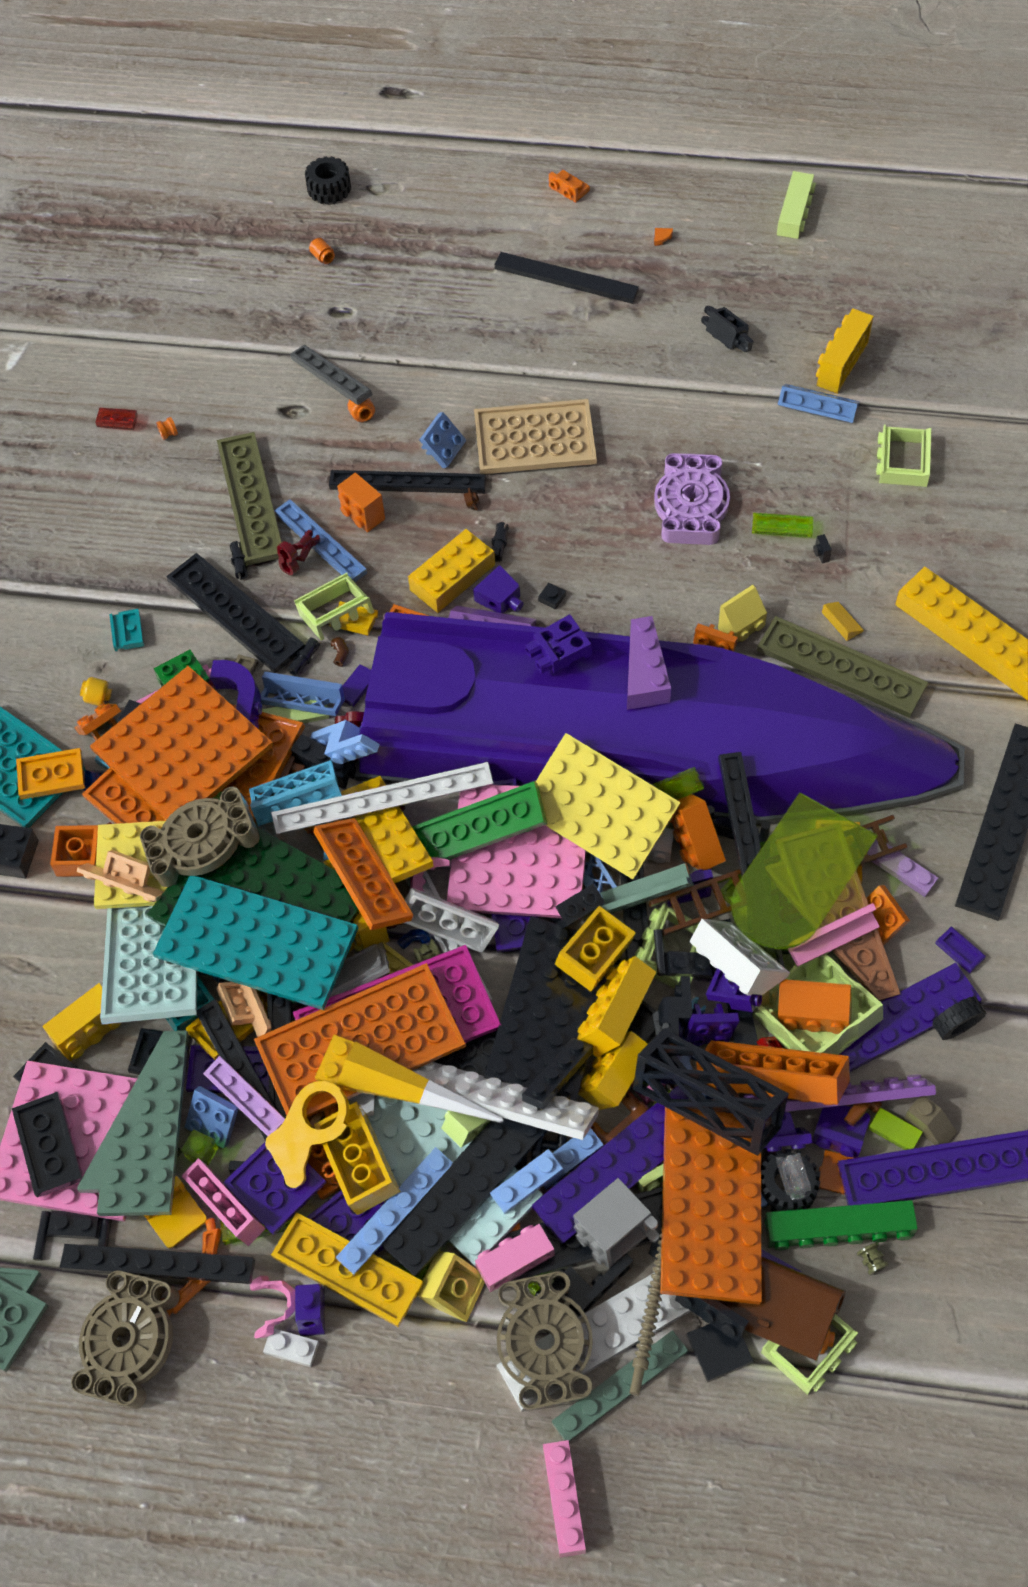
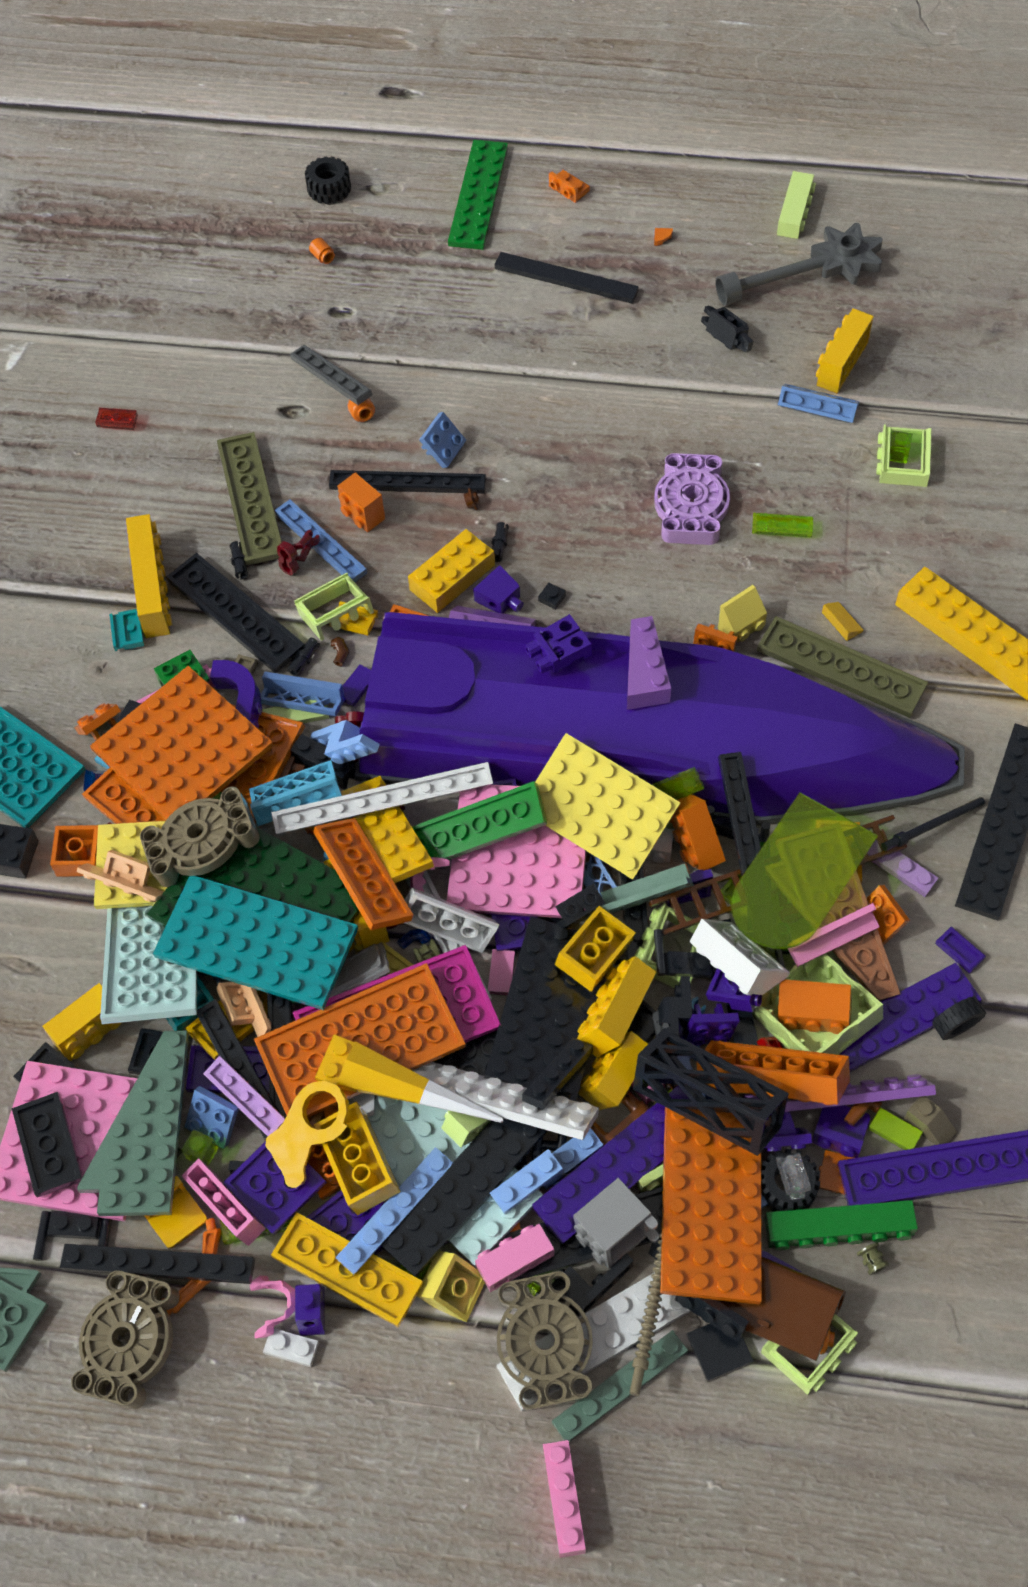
(50, 773): light orange plate -> none
(95, 691): yellow head -> none
(148, 576): none -> yellow brick
(167, 428): orange wheel -> none
(478, 195): none -> green plate
(501, 972): none -> bright pink tile
(535, 436): tan plate -> none
(822, 548): black plate -> none
(839, 254): none -> dark grey piece
(900, 446): none -> clear neon green brick
(903, 837): none -> black bar

